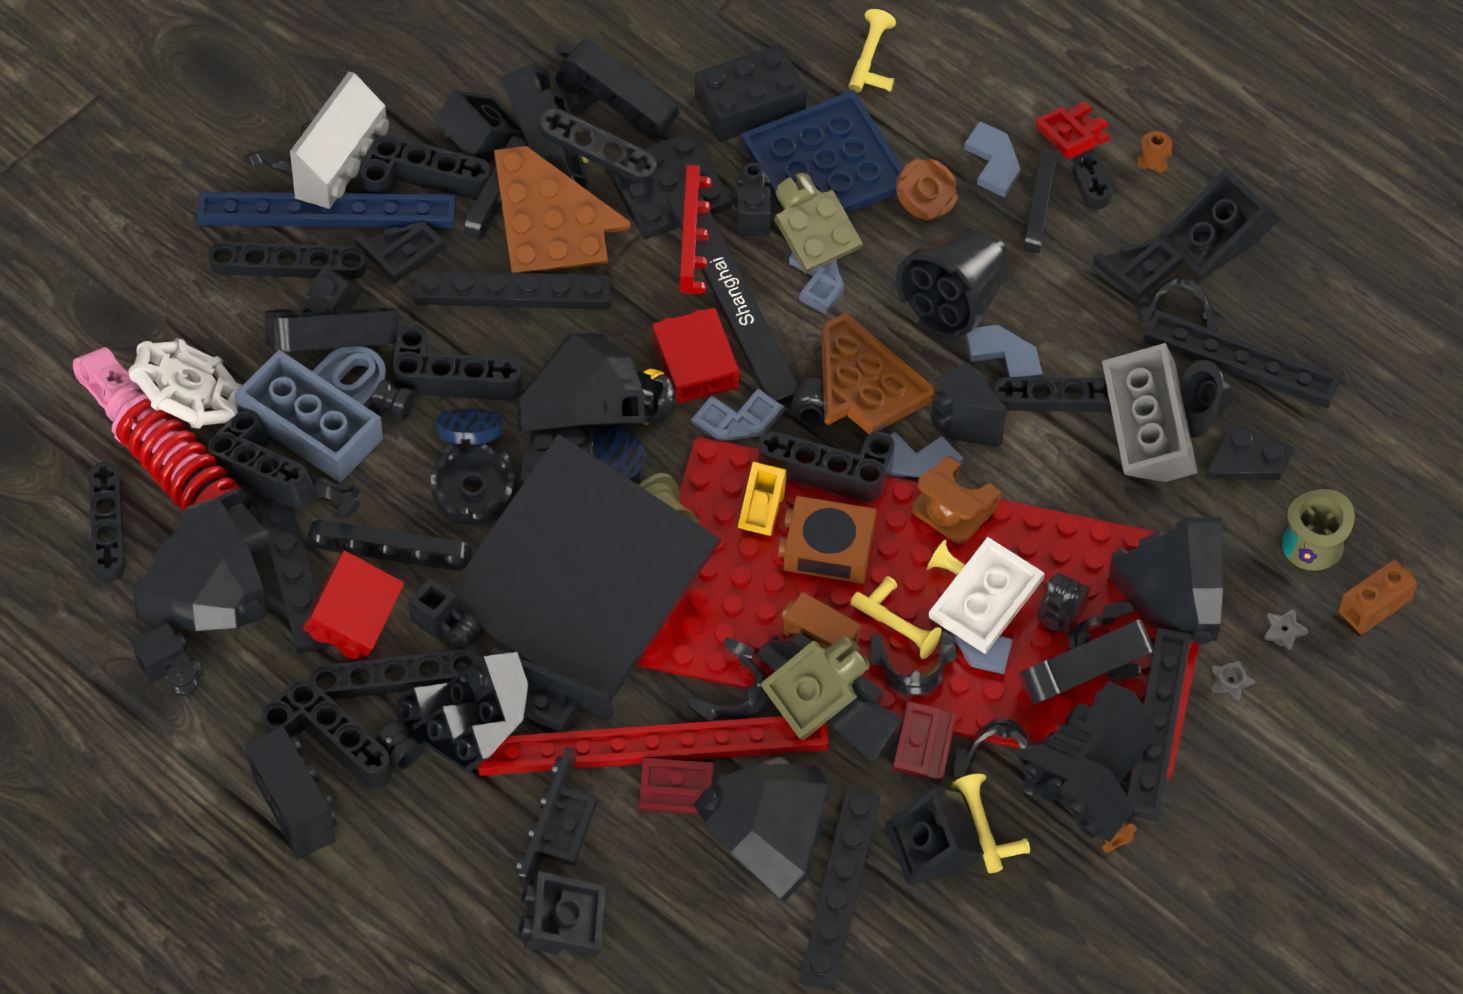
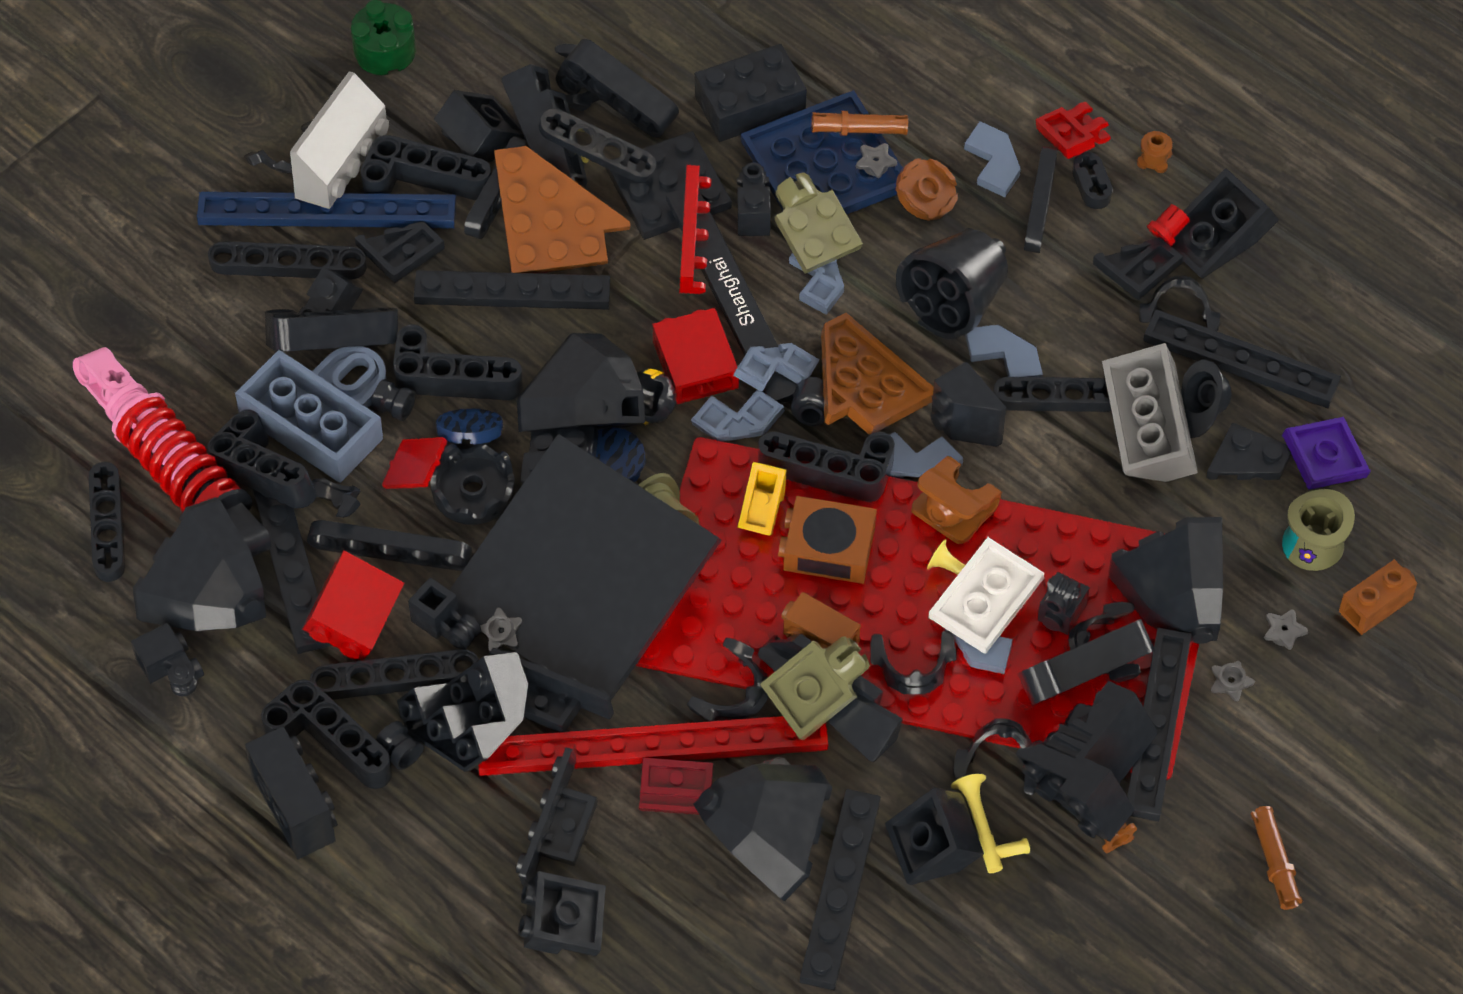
(187, 381): white plate -> none
(383, 37): none -> dark green brick
(414, 463): none -> red piece
(499, 621): none -> flat silver plate
(785, 359): none -> sand blue tile
(859, 123): none -> dark orange pin
(872, 167): none -> flat silver plate
(879, 21): light yellow piece -> none
(924, 741): dark red plate -> none
(926, 640): light yellow piece -> none
(1169, 224): none -> red bush
(1280, 870): none -> dark orange pin
(1326, 453): none -> dark purple plate

